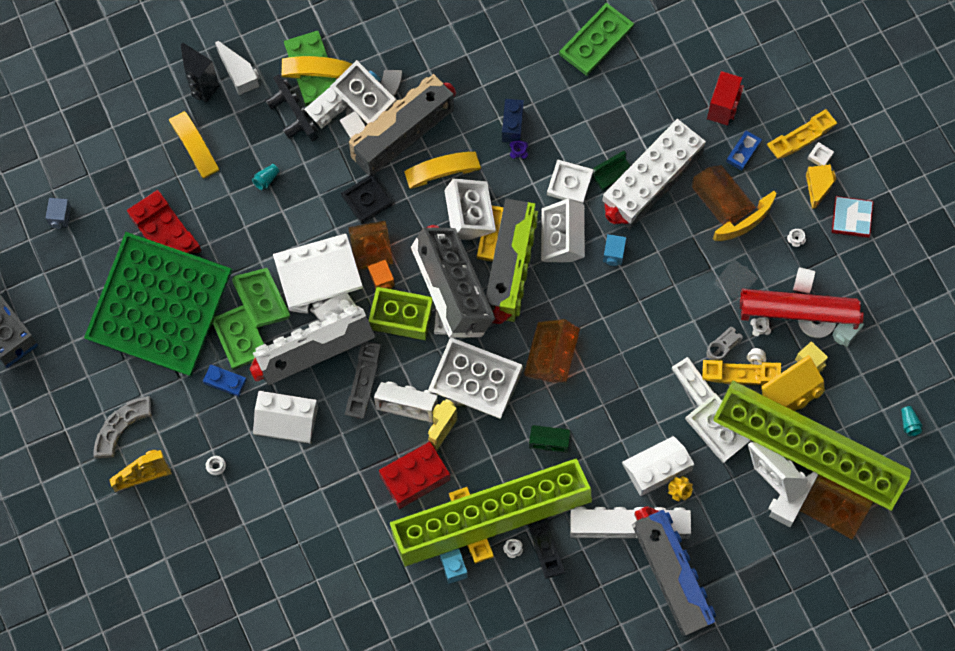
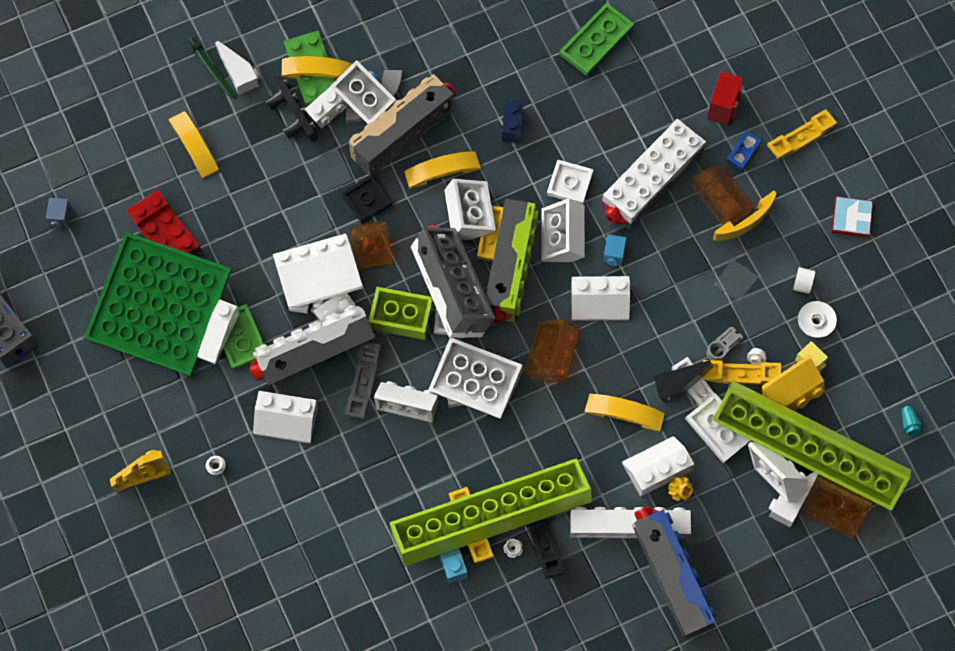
(117, 423): light grey tile -> none
(197, 48): none -> dark green sword
(199, 73): black slope -> none
(218, 331): none -> white slope
(224, 380): blue piece -> none
(260, 297): bright green plate -> none
(265, 177): teal cone -> none
(352, 124): white brick -> none
(381, 275): orange brick -> none
(414, 475): red brick -> none
(443, 420): light yellow plate -> none
(519, 145): dark purple plate -> none
(549, 439): dark green panel -> none
(600, 298): none -> white slope
(610, 170): dark green panel -> none
(625, 410): none -> yellow slope
(678, 381): none -> black slope
(764, 322): white plate -> none
(796, 233): white plate -> none
(800, 307): red cylinder -> none
(819, 183): yellow slope -> none
(820, 155): white plate -> none
(845, 334): light aqua brick -> none

